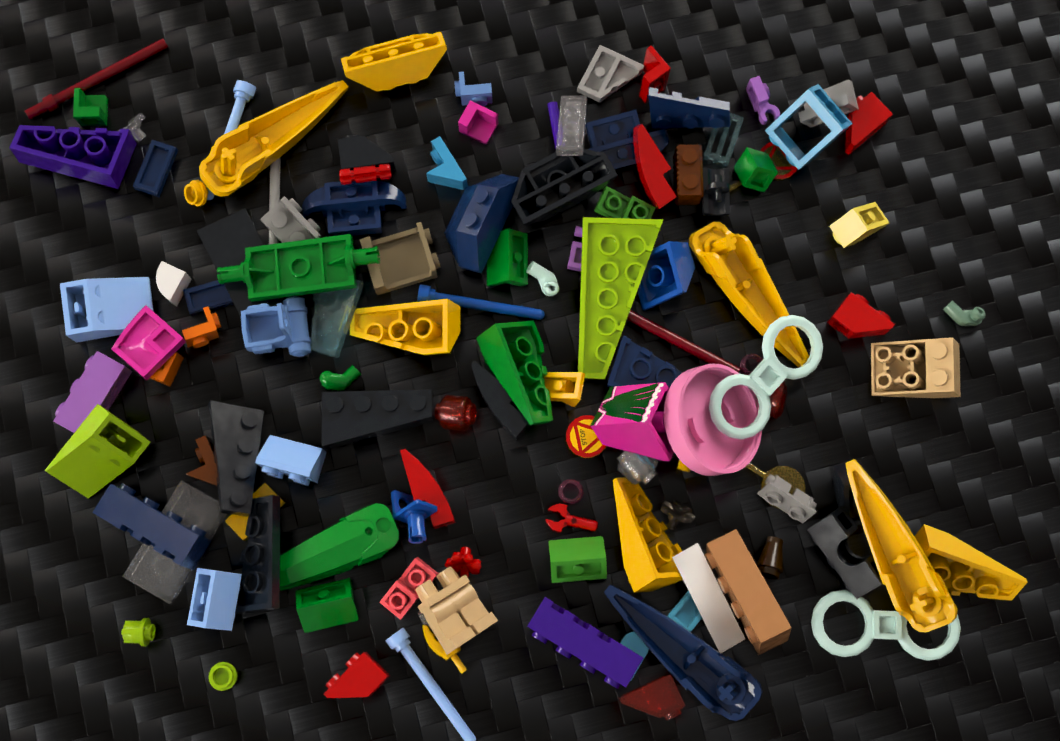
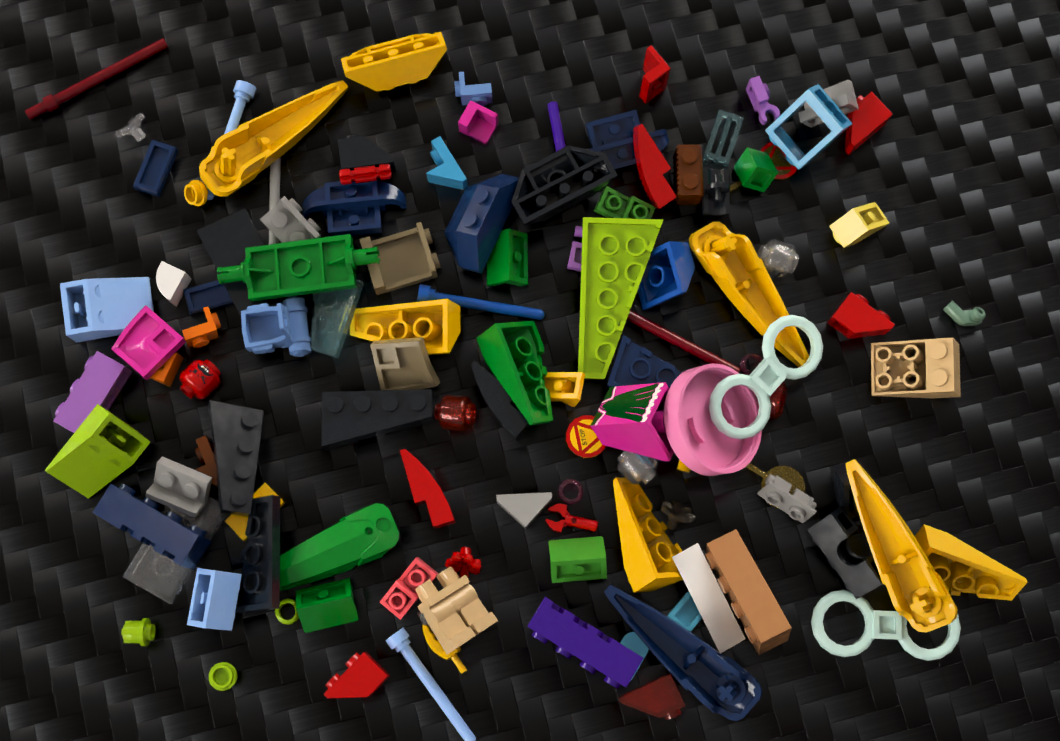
(83, 154): dark purple wedge -> none
(90, 109): green panel -> none
(179, 487): none -> light grey bracket
(199, 379): none -> red head
(278, 612): none -> lime piece
(291, 458): light blue slope -> none
(339, 382): green arm -> none
(403, 364): none -> dark tan plate
(412, 514): blue bracket -> none
(525, 506): none -> light grey slope
(545, 278): light aqua arm -> none
(571, 125): clear plate -> none
(607, 74): light grey wing -> none
(680, 112): dark blue wing -> none
(771, 558): dark brown cone -> none
(778, 257): none -> clear head

